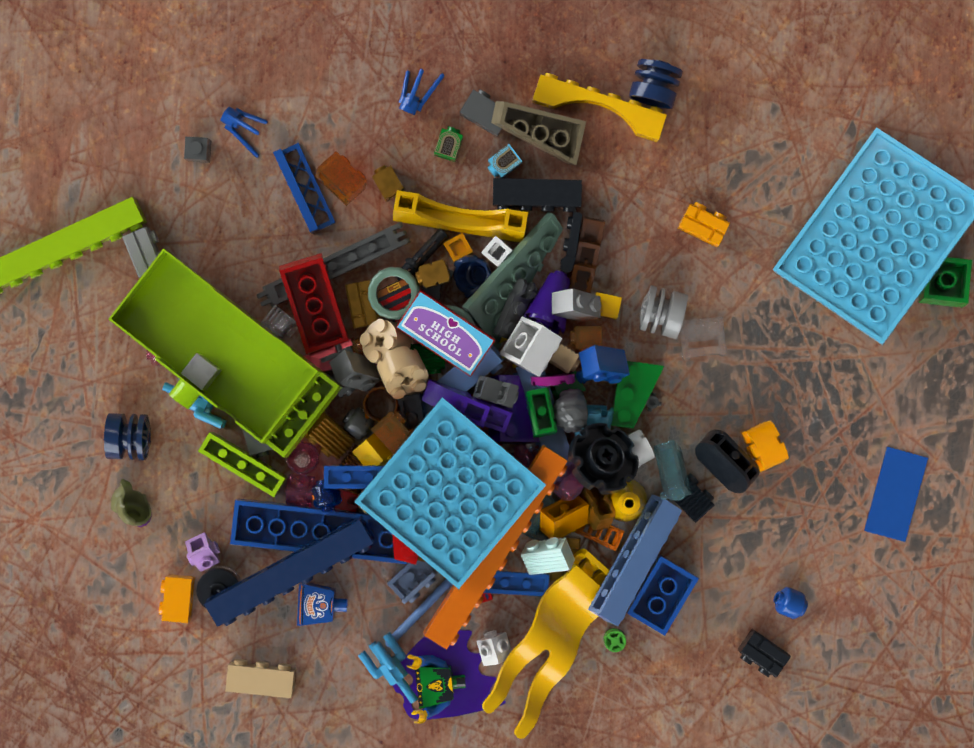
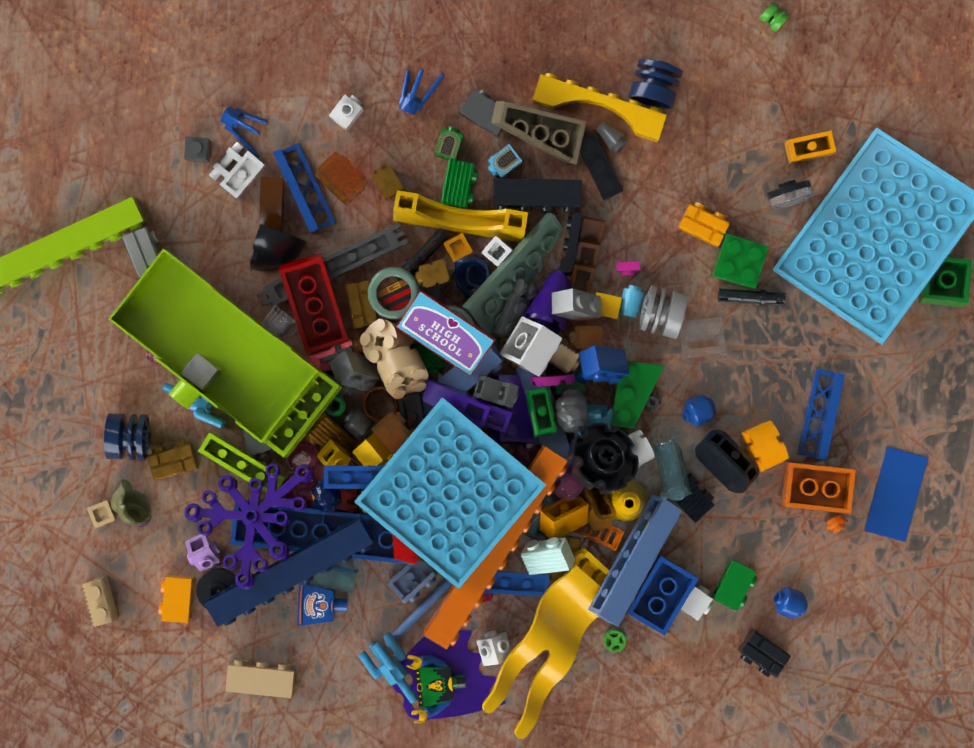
(100, 601): none -> tan brick
(101, 513): none -> tan plate
(172, 461): none -> pearl gold brick
(241, 175): none -> white plate
(272, 202): none -> reddish brown slope
(273, 499): none -> dark purple plant
(274, 249): none -> black brick
(335, 413): none -> green brick
(337, 578): none -> clear light blue brick
(339, 457): none -> yellow brick
(346, 112): none -> white brick
(458, 184): none -> green brick
(599, 167): none -> black plate
(613, 138): none -> dark grey cone
(628, 268): none -> dark pink plate
(631, 301): none -> medium azure brick
(698, 410): none -> blue head
(698, 602): none -> white brick
(734, 585): none -> green brick
(739, 261): none -> green brick
(751, 297): none -> black pin
(774, 16): none -> bright green wheel
(790, 194): none -> clear piece
(810, 147): none -> light orange brick
(818, 487): none -> orange brick
(829, 416): none -> blue fence
(836, 524): none -> orange plate

